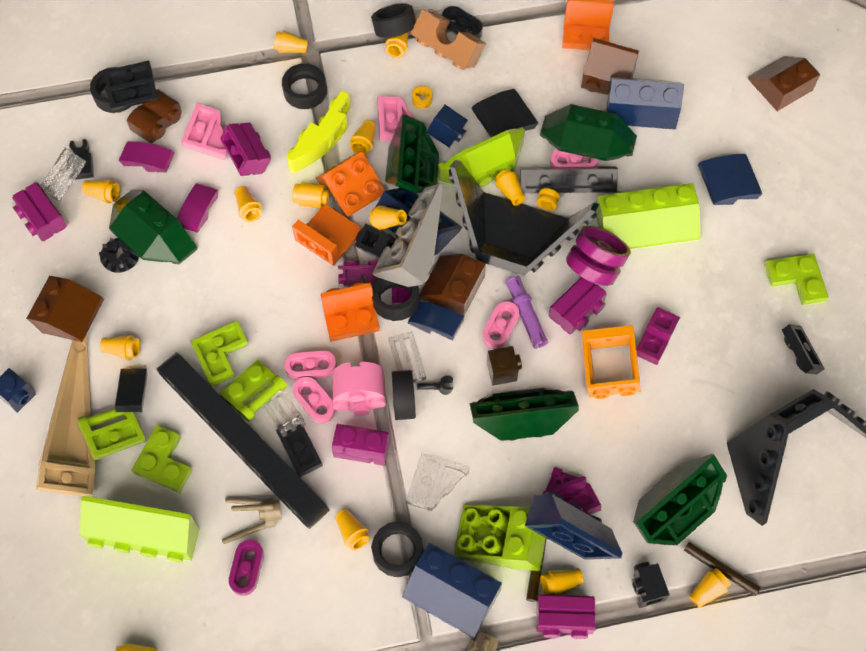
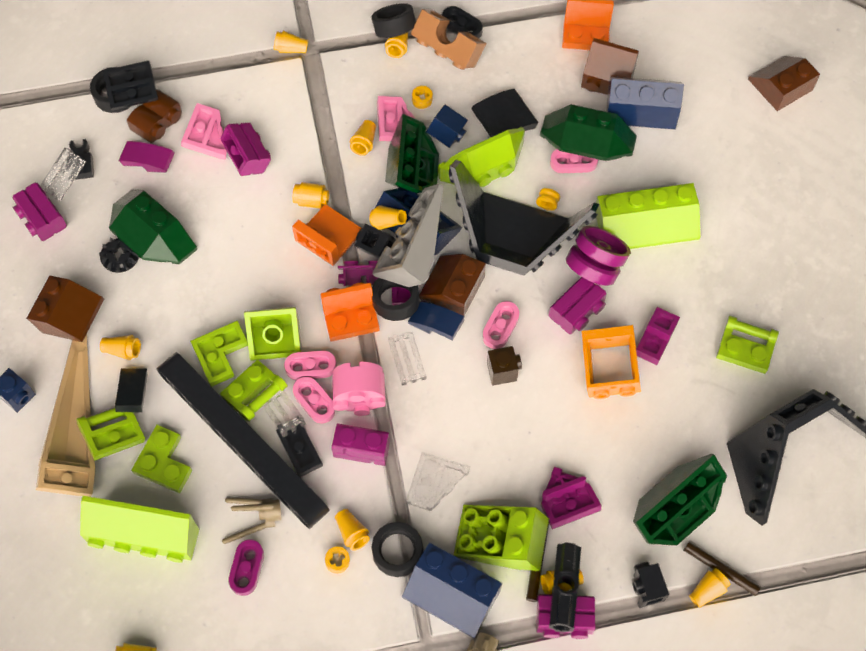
(103, 190): yellow cone -> none
(196, 206): magenta slope -> none
(248, 206): yellow cone -> none
(272, 333): none -> lime slope
(304, 71): black tyre -> none
(320, 138): neon yellow slope -> none
(329, 557): none -> yellow bush
(352, 183): orange bracket -> none
(403, 395): black tyre -> none
(437, 385): black hand -> none
(510, 186): yellow cone -> none
(524, 413): dark green wedge -> none
(526, 311): medium lavender pin -> none
(564, 602): none -> black piece
(569, 179): plate -> none
(572, 528): dark blue slope -> none
(729, 179): dark blue slope -> none
(746, 352): none -> lime plate
(797, 340): black plate -> none
(802, 271): lime plate -> none

